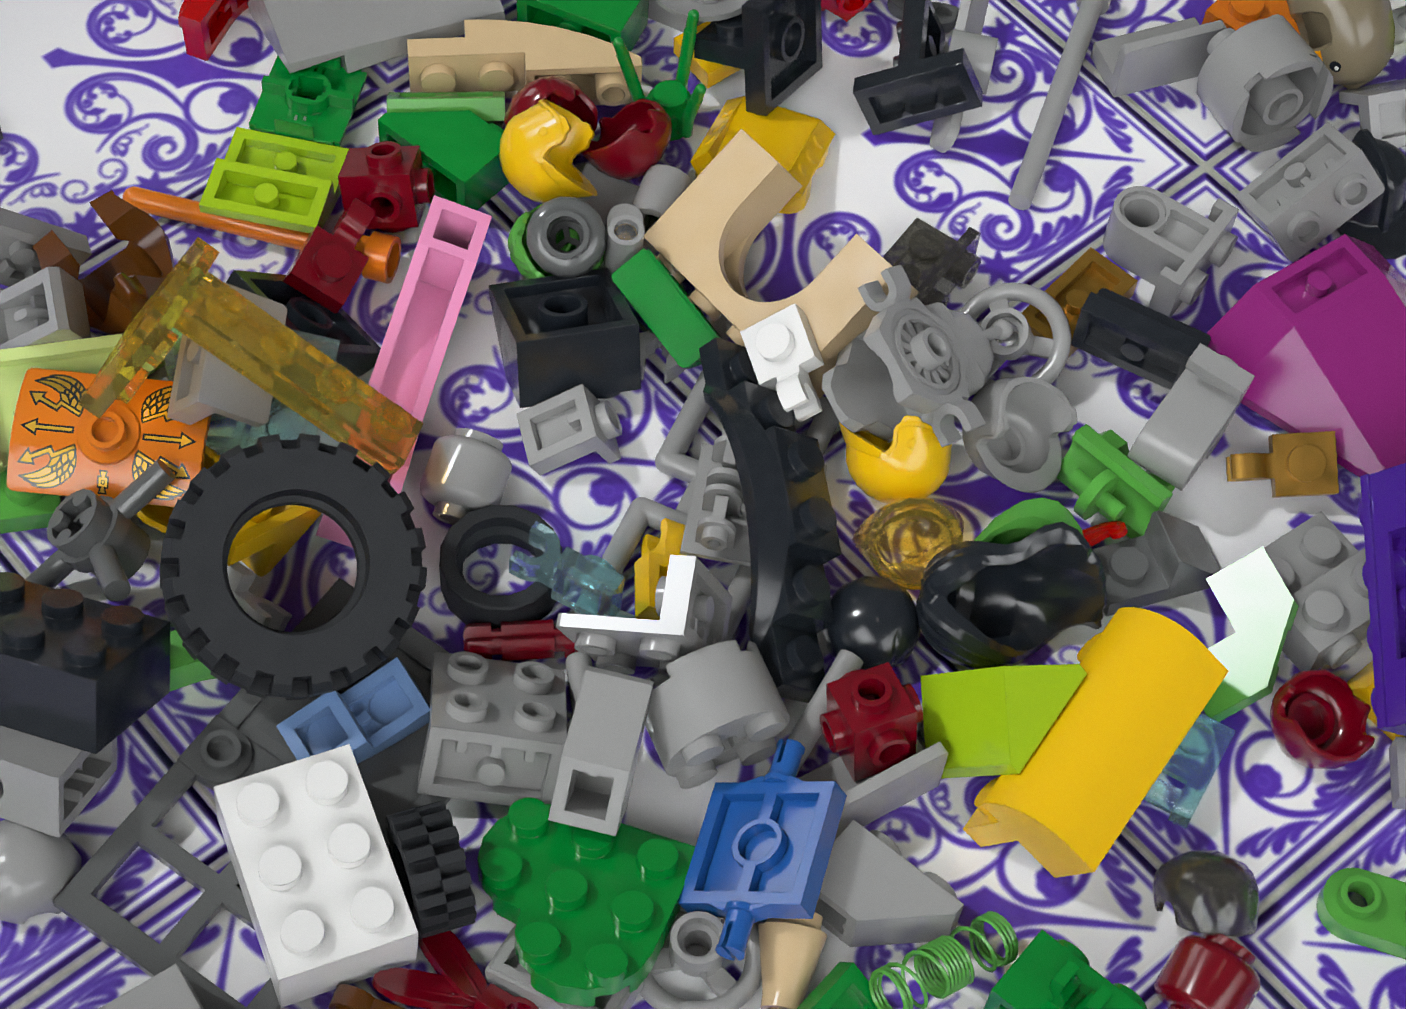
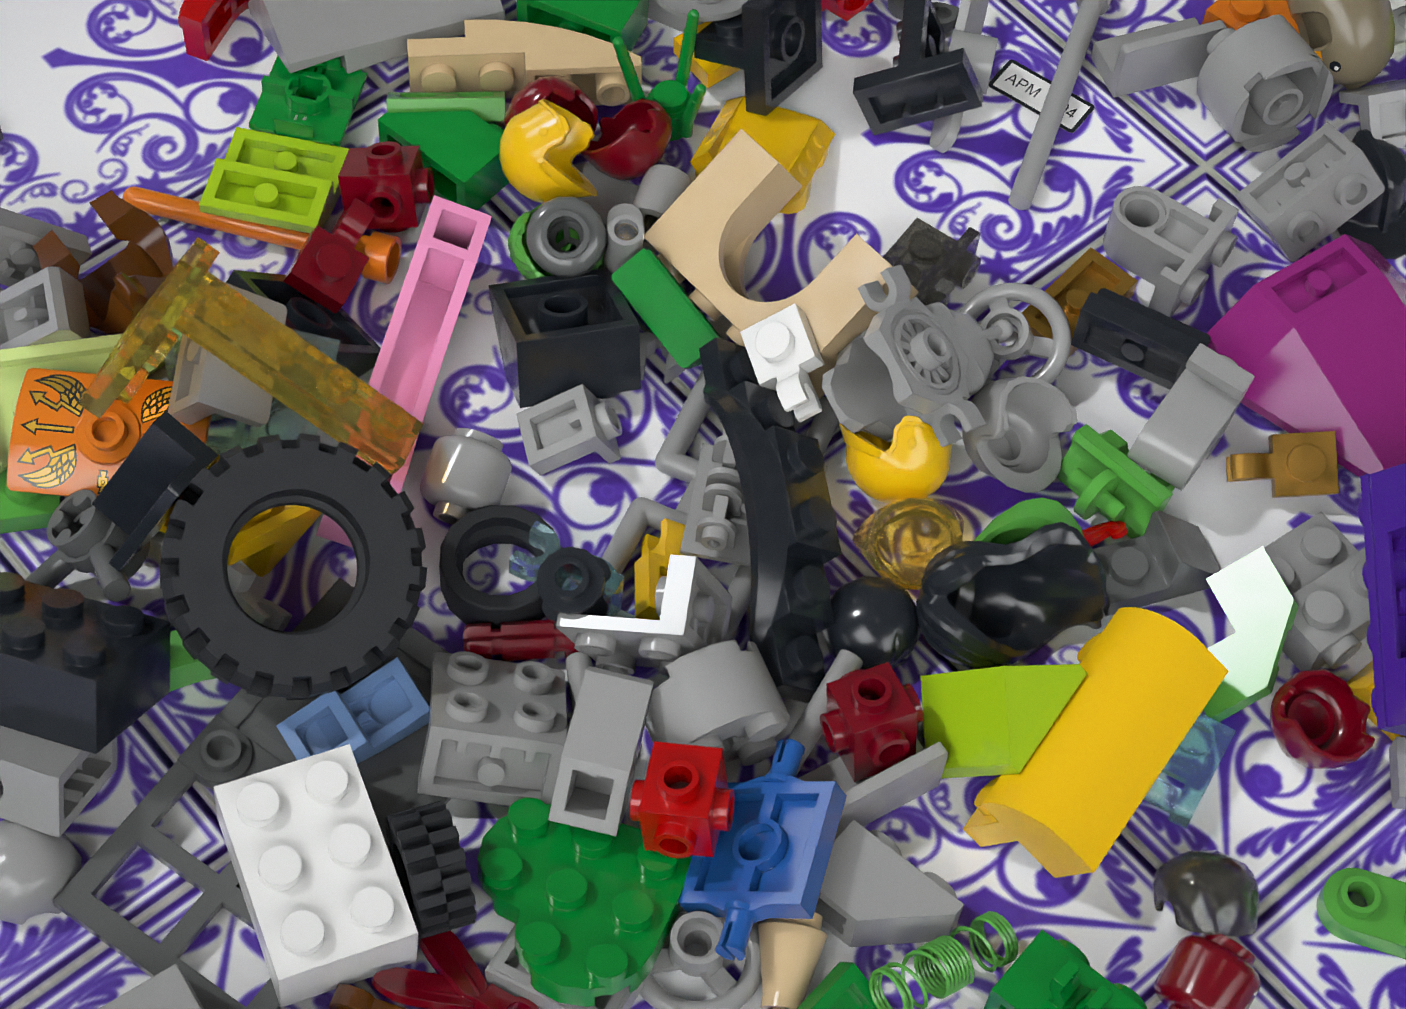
(151, 482): none -> black panel
(587, 597): none -> black brick
(683, 800): none -> red brick
(1031, 91): none -> white sticker

